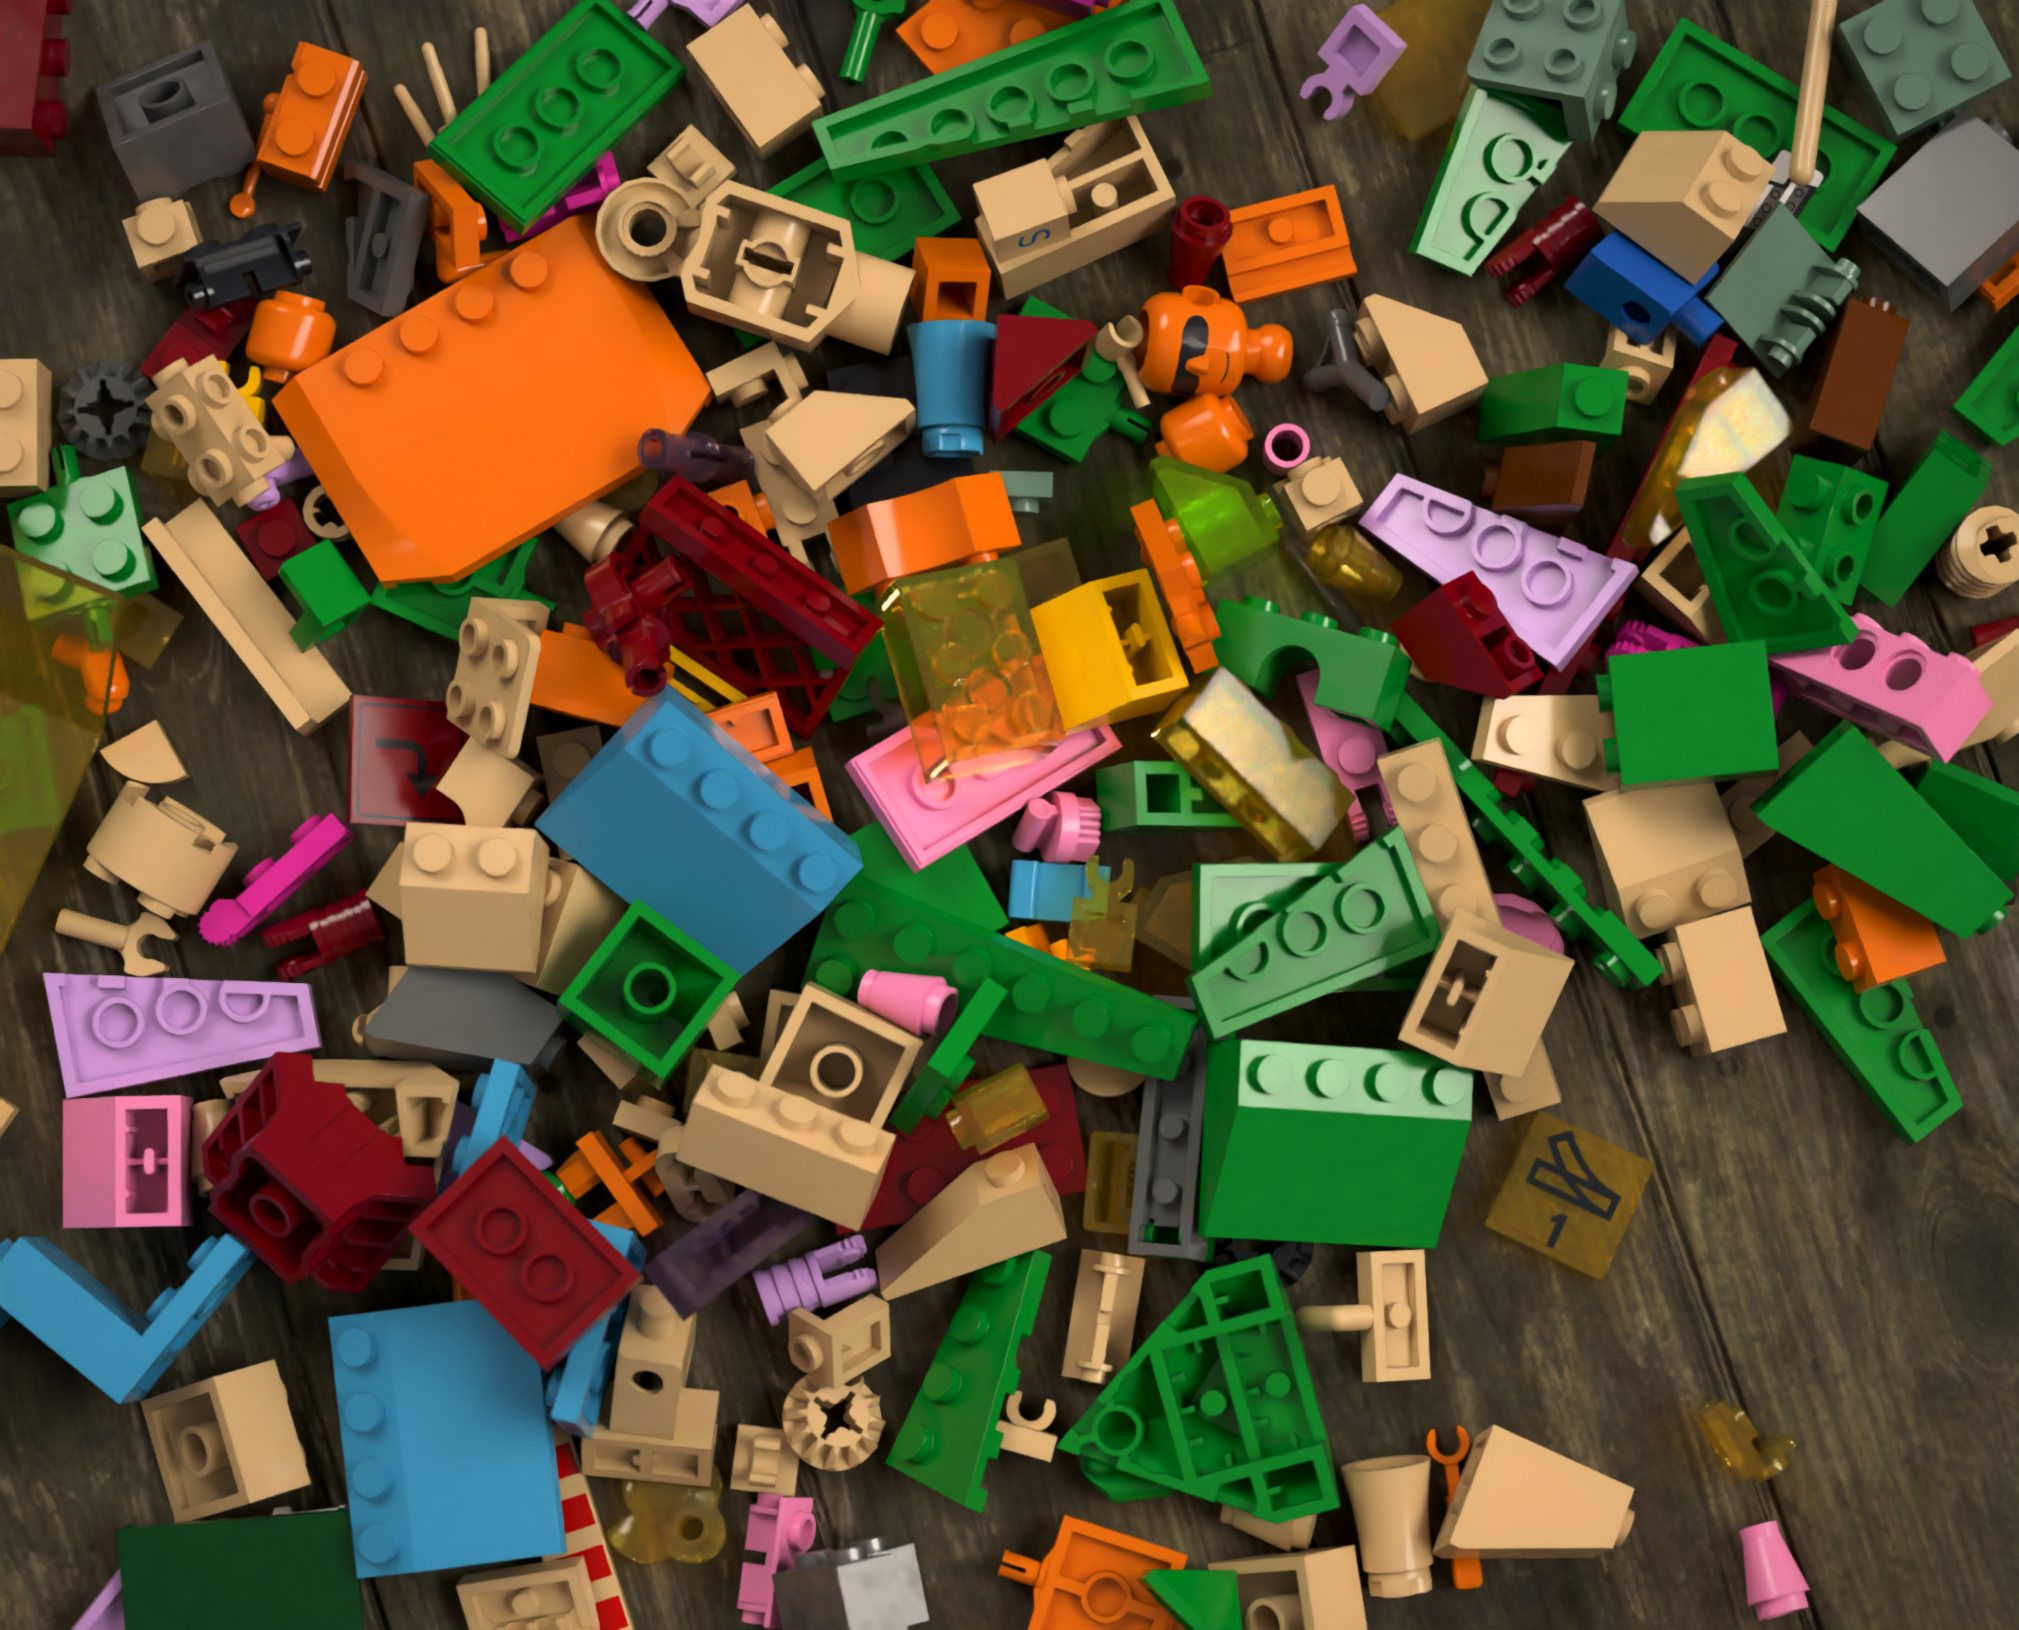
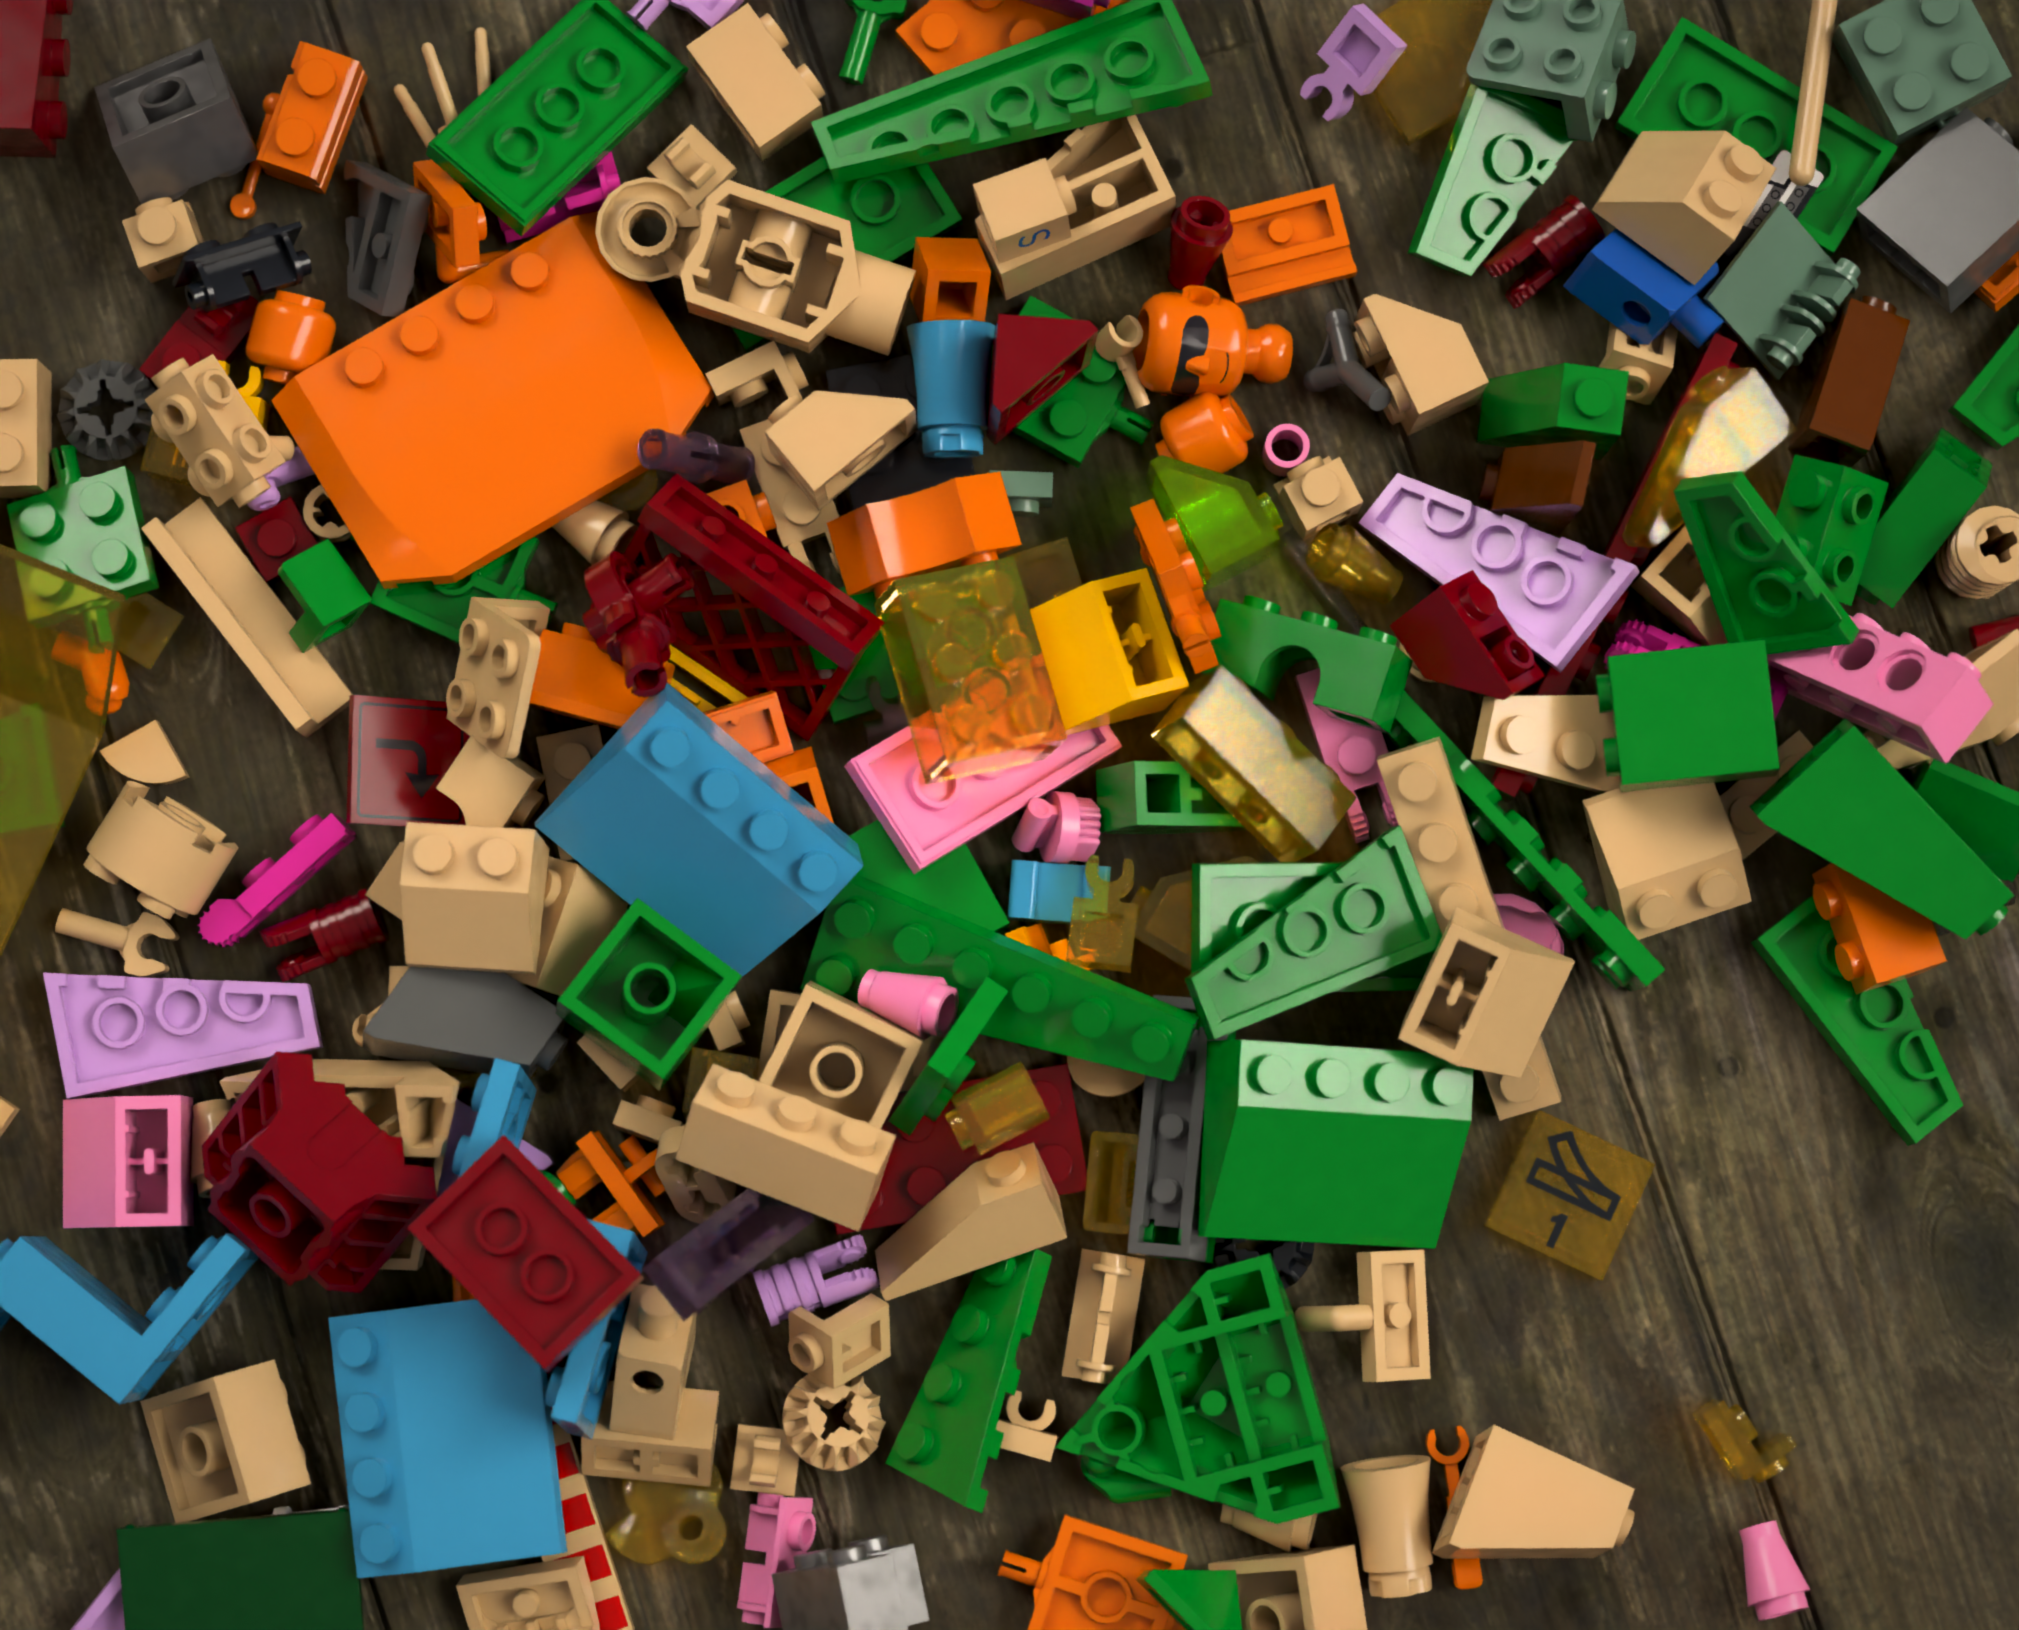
(1719, 983): tan brick -> none

